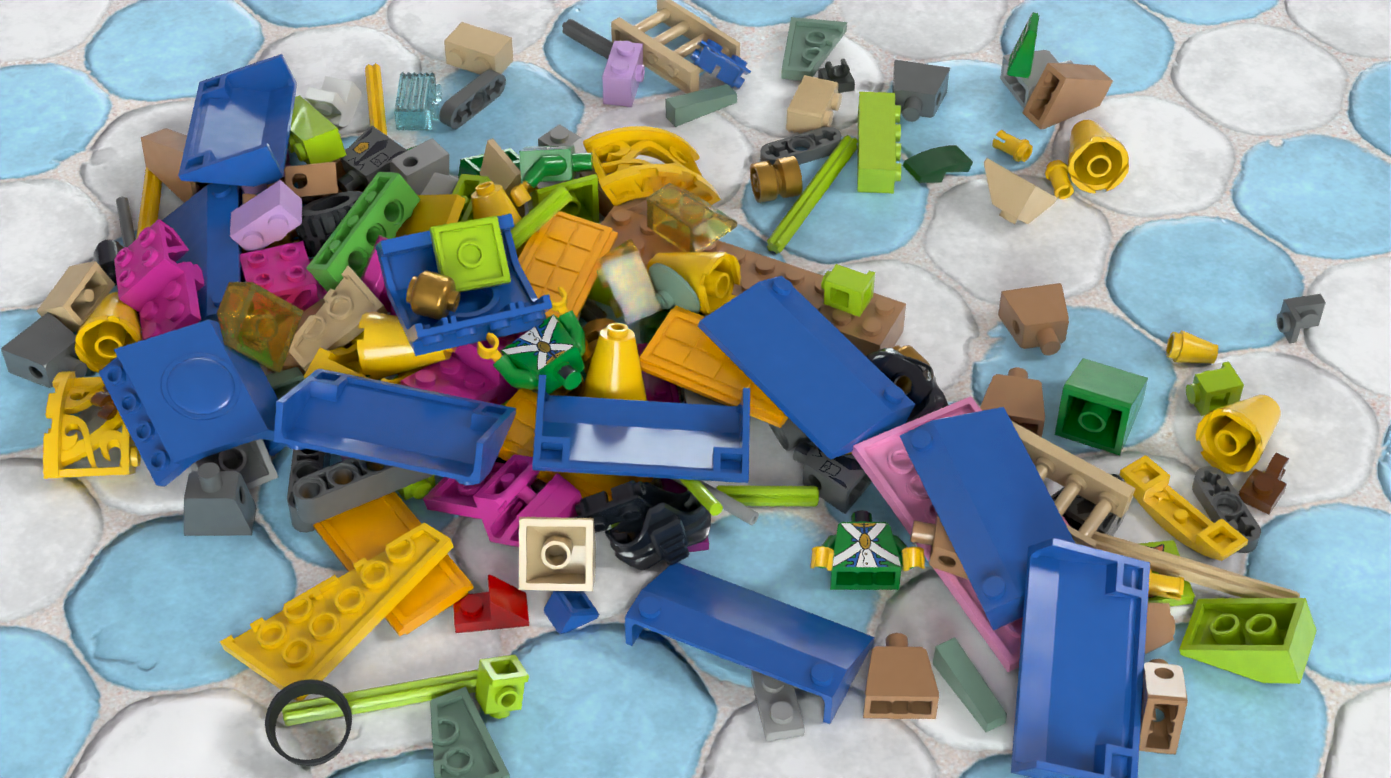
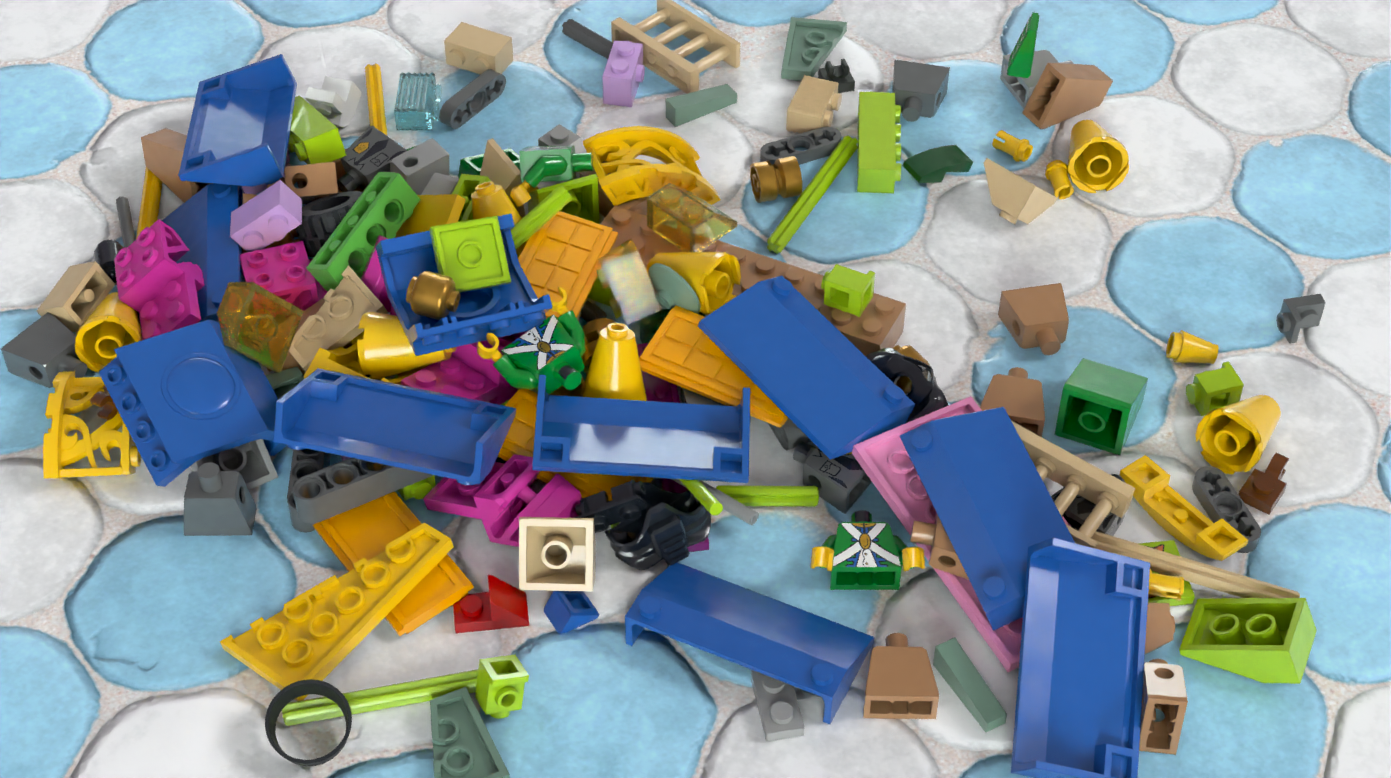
(731, 68): blue hinge -> none

